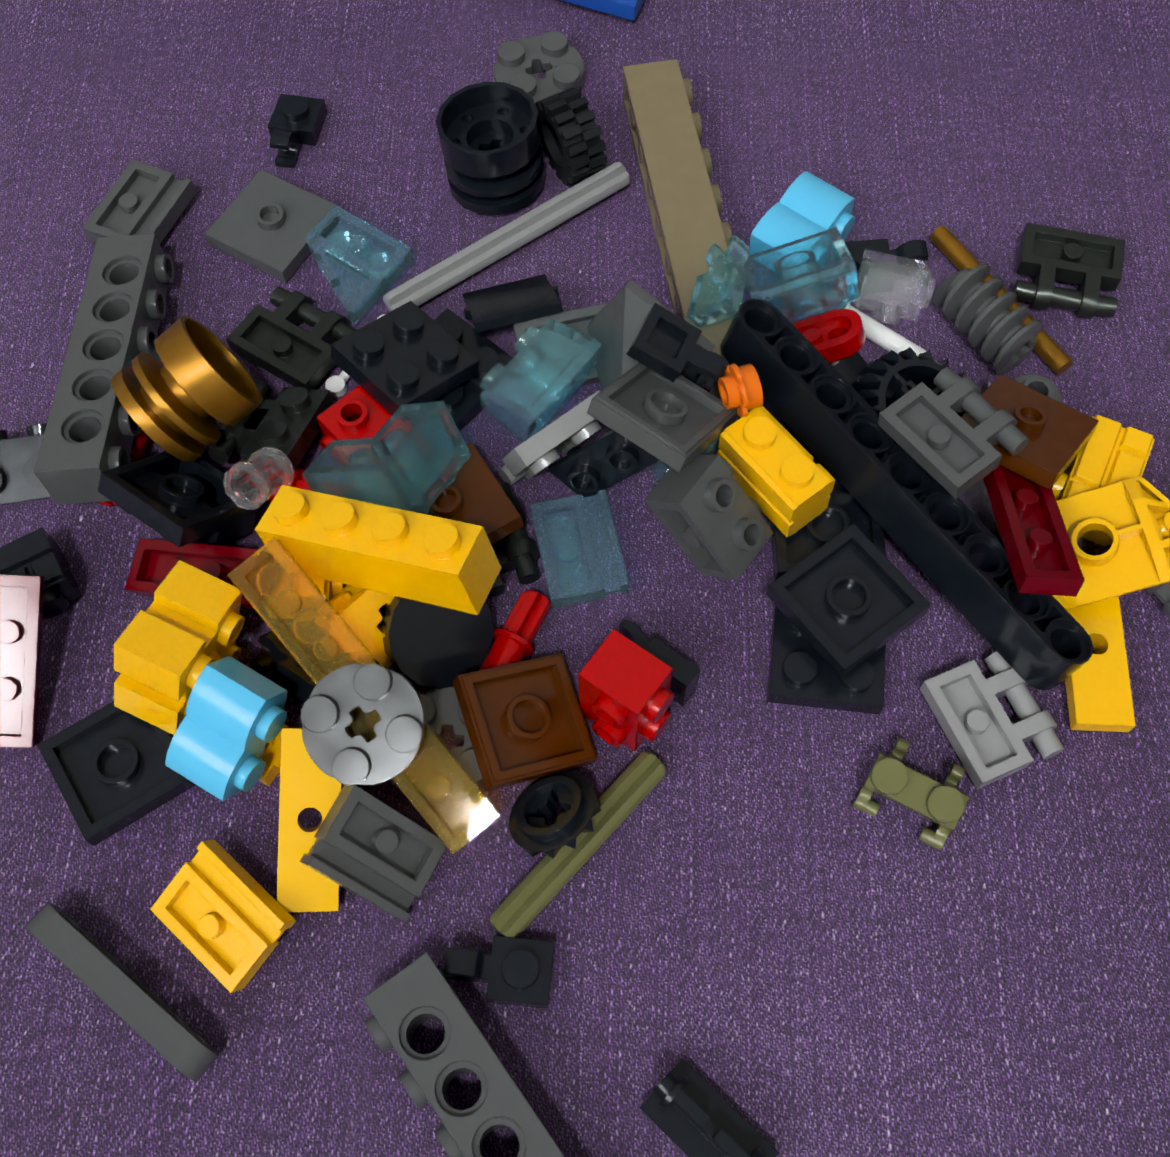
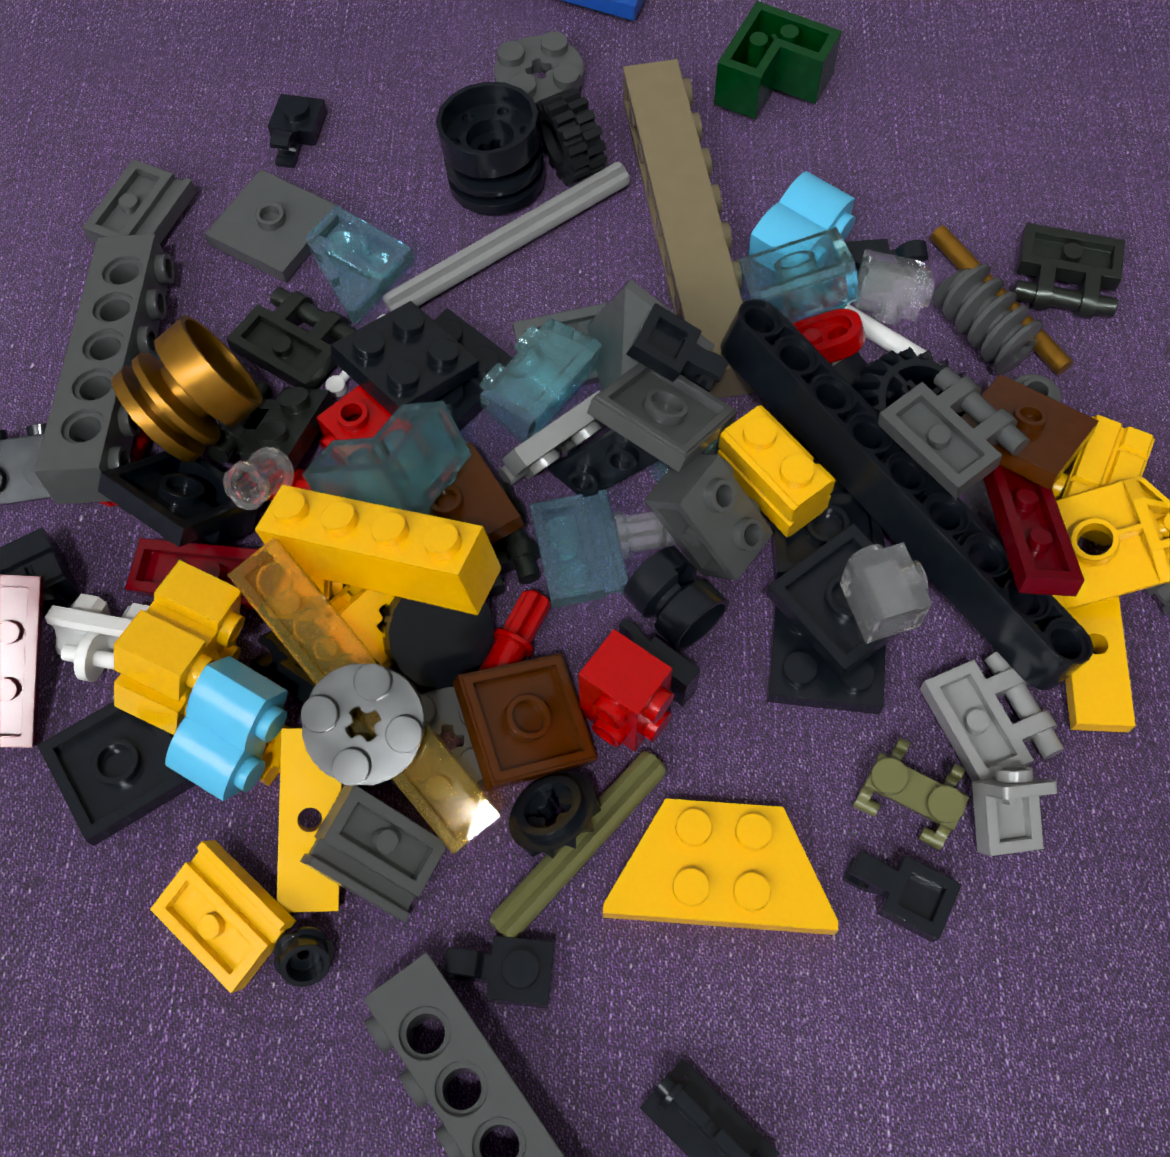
(88, 634): none -> white hips
(122, 991): dark grey beam -> none
(305, 968): none -> black plate
(511, 303): black piece -> none
(640, 532): none -> clear bush
(682, 605): none -> black wheel
(721, 289): clear light blue plate -> none
(722, 870): none -> yellow wing
(740, 389): orange plate -> none
(775, 53): none -> dark green brick
(885, 591): none -> clear brick
(911, 893): none -> black plate
(1010, 811): none -> light grey bracket

